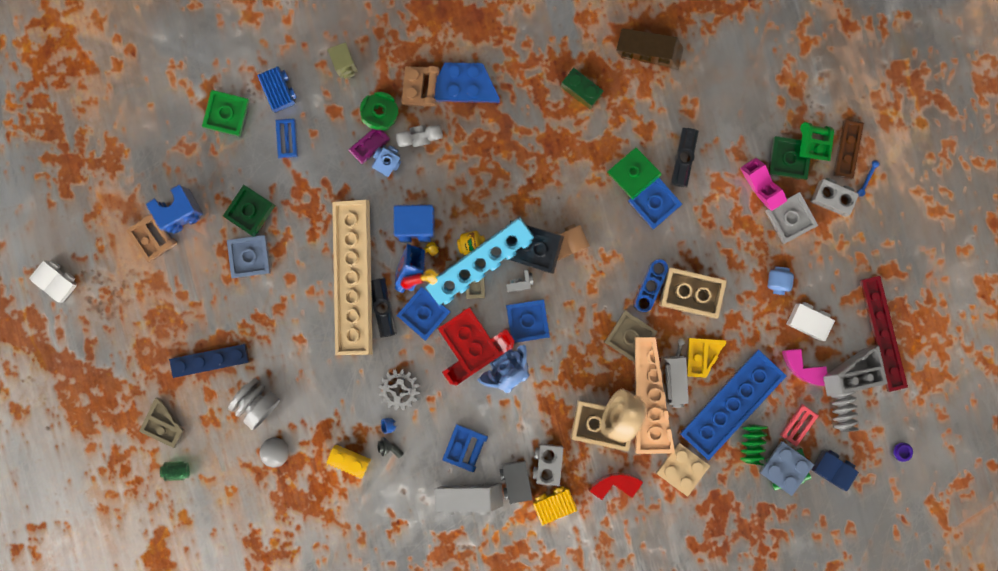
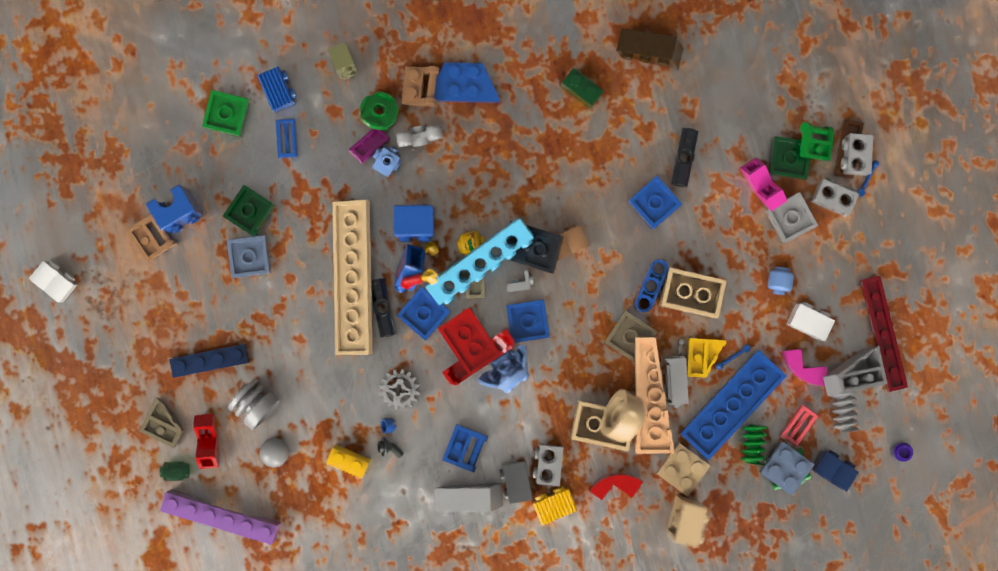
(207, 441): none -> red brick
(245, 525): none -> medium lavender arch
(634, 173): green plate -> none
(687, 521): none -> tan brick
(746, 348): none -> blue hinge
(863, 155): none -> light grey brick

